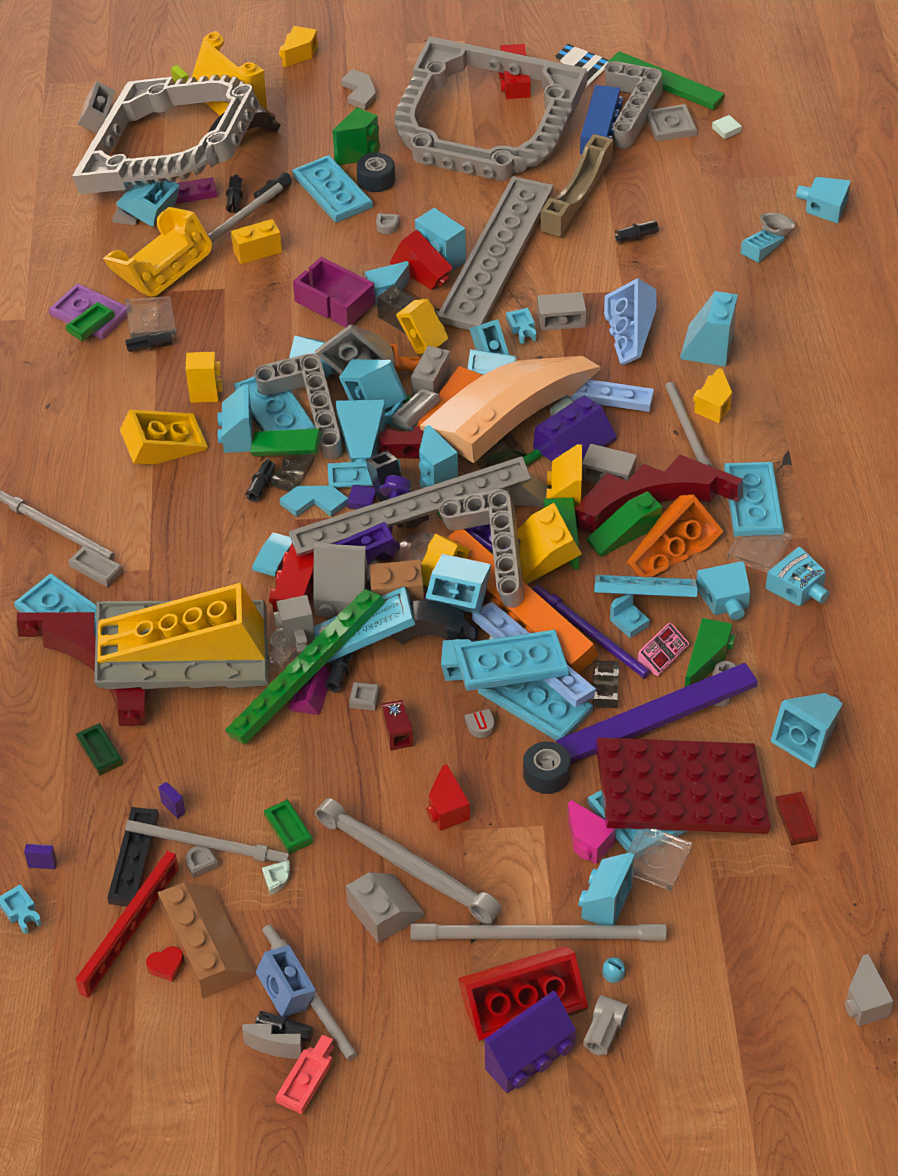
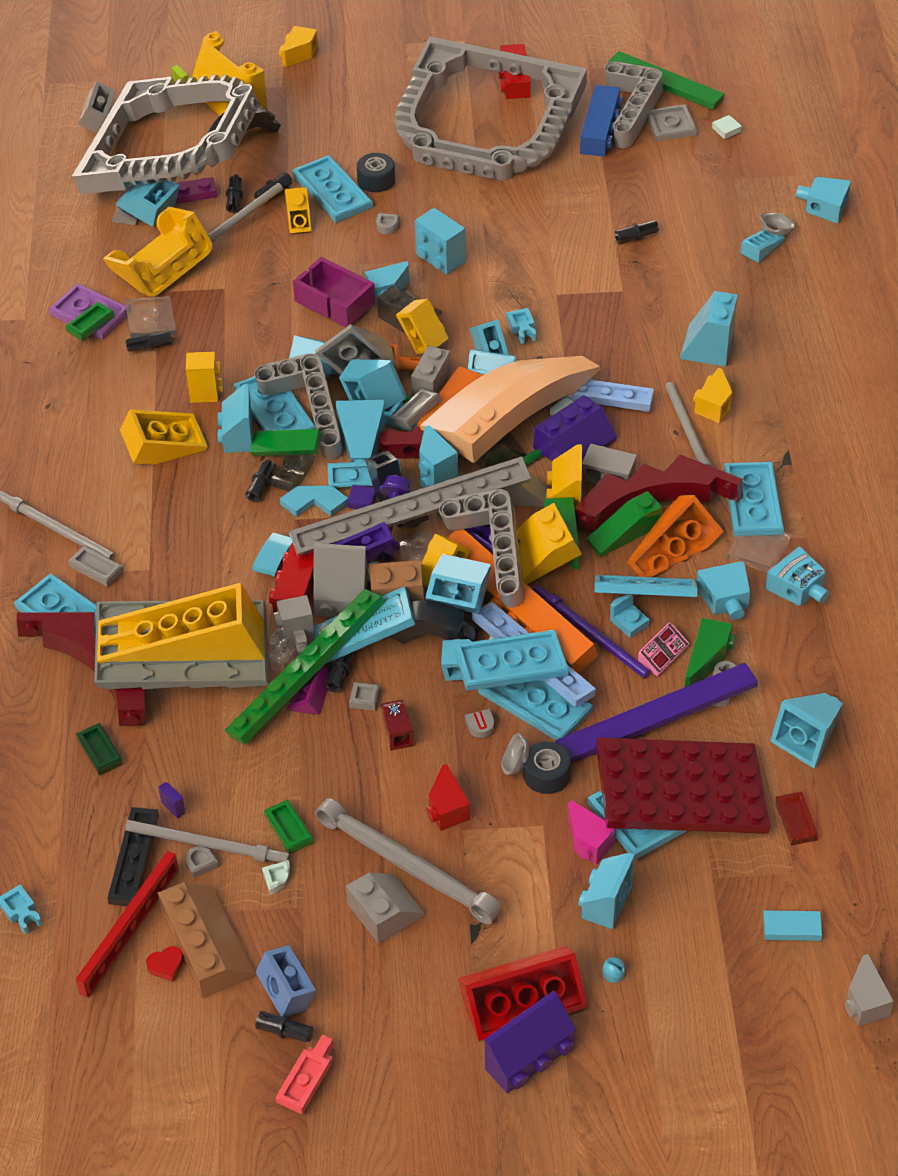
(40, 856): dark purple tile -> none
(256, 241): yellow brick -> none
(262, 1039): light grey slope -> none
(298, 210): none -> yellow slope
(317, 1004): light grey bar -> none
(356, 137): green slope -> none
(363, 88): light grey tile -> none
(424, 261): red slope -> none
(433, 932): light grey piece -> none
(495, 254): light grey plate -> none
(513, 758): none -> light grey piece
(561, 209): dark tan arch -> none
(561, 311): light grey brick -> none
(578, 57): sticker -> none
(605, 680): clear smoke slope -> none
(607, 1019): light grey piece -> none
(630, 317): light blue wedge -> none
(659, 856): clear tile -> none
(792, 925): none -> medium azure tile

